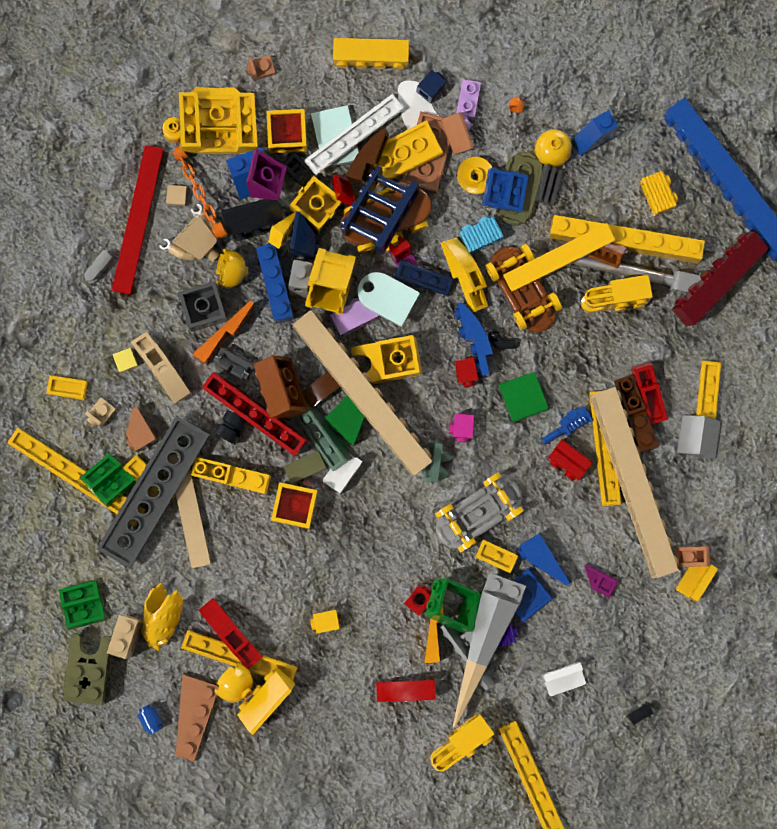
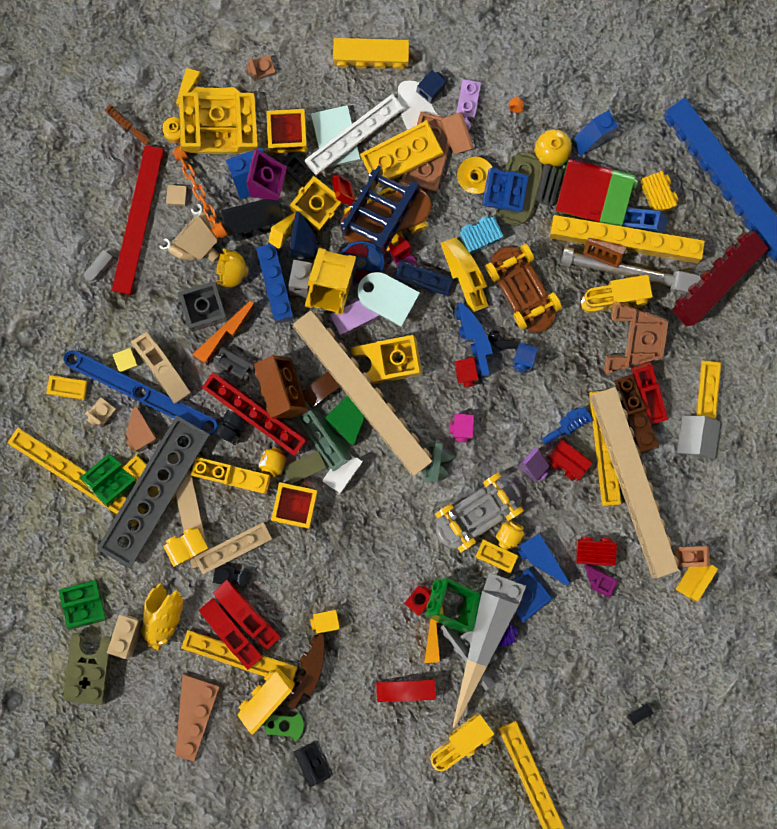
(121, 120): none -> dark orange piece
(129, 386): none -> blue beam
(150, 719): blue brick -> none
(185, 547): none -> yellow brick
(190, 81): none -> yellow slope
(226, 572): none -> black plate
(232, 548): none -> tan plate
(235, 684): yellow cylinder -> none
(246, 615): none -> red slope
(272, 462): none -> yellow head
(295, 726): none -> bright green piece
(312, 764): none -> black slope
(313, 664): none -> reddish brown slope
(367, 259): none -> shield
(368, 157): reddish brown slope -> none
(510, 535): none -> yellow head
(523, 397): green slope -> none
(524, 358): none -> blue slope
(534, 465): none -> medium lavender slope
(559, 257): yellow tile -> none
(564, 679): white panel -> none
(595, 192): none -> red door
(596, 552): none -> red brick
(644, 341): none -> nougat wing
(645, 220): none -> blue slope

